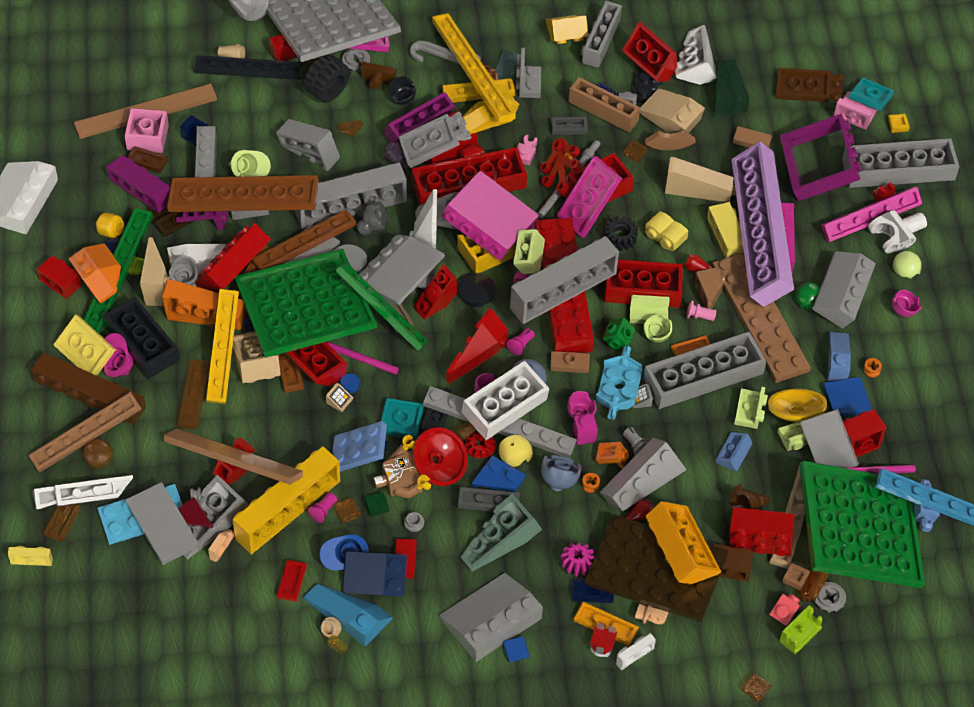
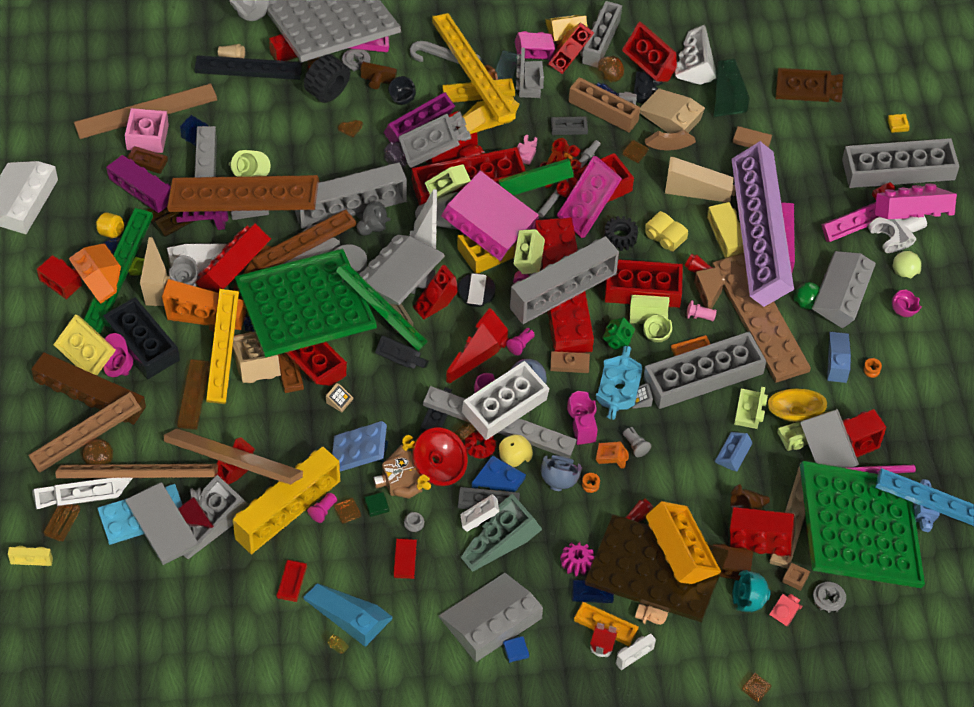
(137, 471): none -> medium nougat tile
(220, 544): light nougat tile -> none
(309, 141): light grey wedge -> none
(331, 626): tan plate -> none
(334, 550): blue piece -> none
(350, 383): blue tile -> none
(365, 359): dark pink bar -> none
(375, 574): dark blue slope -> none
(400, 353): none -> black hinge
(402, 417): teal tile -> none
(448, 181): none -> yellowish green brick
(476, 289): none -> white sticker
(479, 513): none -> white plate
(533, 75): none -> light grey panel
(536, 45): none -> dark pink brick
(537, 177): none -> green tile
(570, 47): none -> red slope
(612, 67): none -> clear orange hair
(642, 475): light grey wedge -> none
(750, 591): none -> teal cylinder
(801, 630): lime hinge -> none
(813, 132): magenta window -> none
(813, 586): clear orange tile -> none
(847, 396): blue tile -> none
(855, 112): bright pink bracket -> none
(871, 94): teal tile -> none
(915, 202): none -> dark pink wedge

